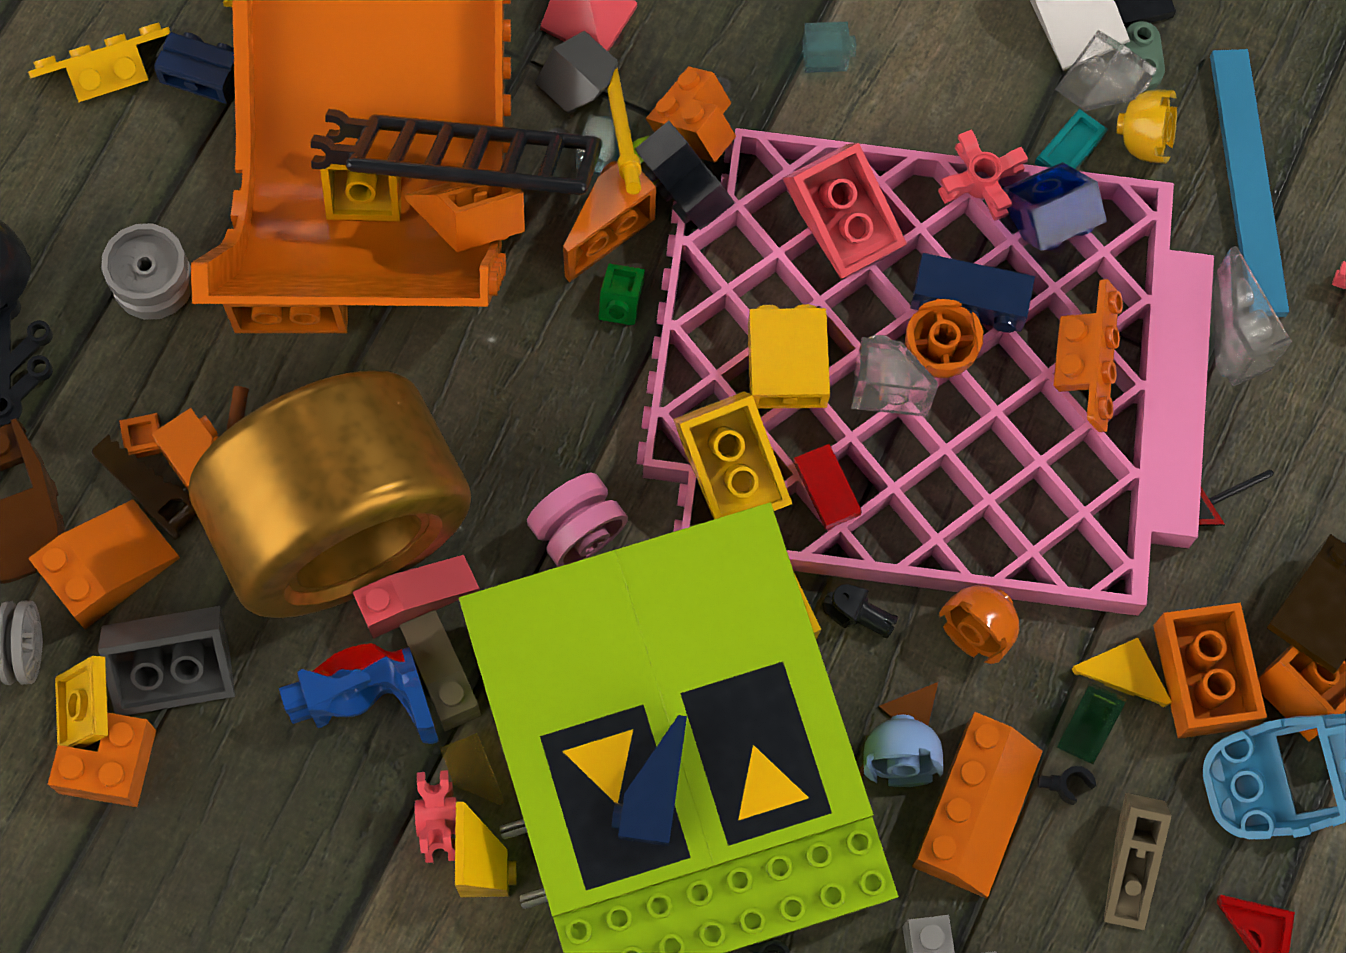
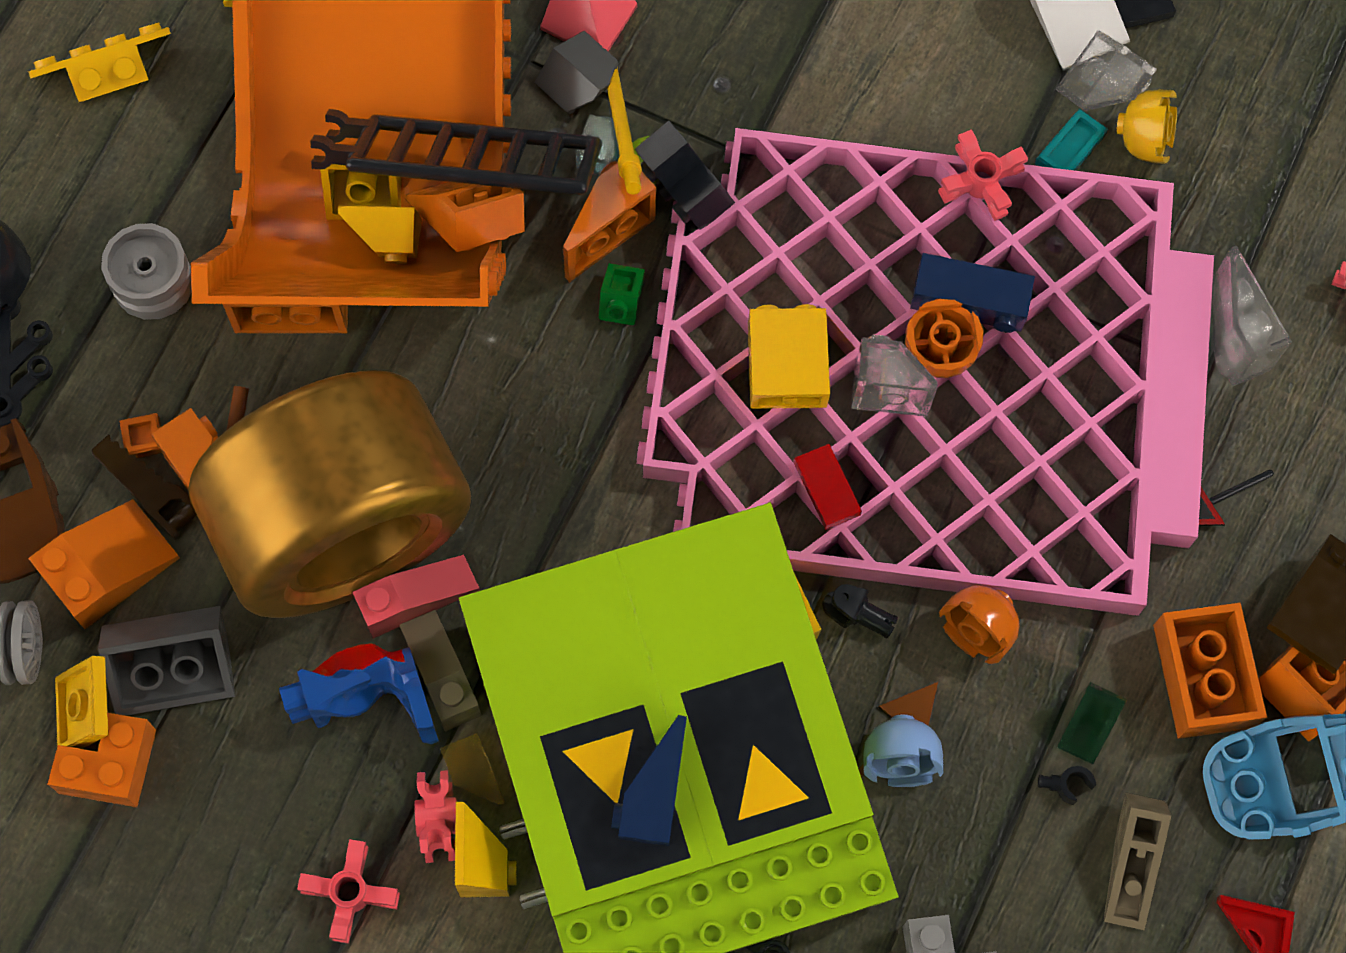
(197, 66): dark blue brick -> none
(345, 910): none -> coral pin
(386, 230): none -> yellow slope
(577, 519): bright pink wheel -> none
(696, 110): orange brick -> none
(732, 456): yellow slope -> none
(827, 47): clear light blue brick -> none
(845, 209): coral slope -> none
(978, 805): orange slope -> none
(1055, 206): clear blue slope -> none
(1087, 354): orange bracket -> none
(1126, 670): yellow tile -> none
(1147, 49): sand green plate -> none
(1248, 173): dark azure tile -> none

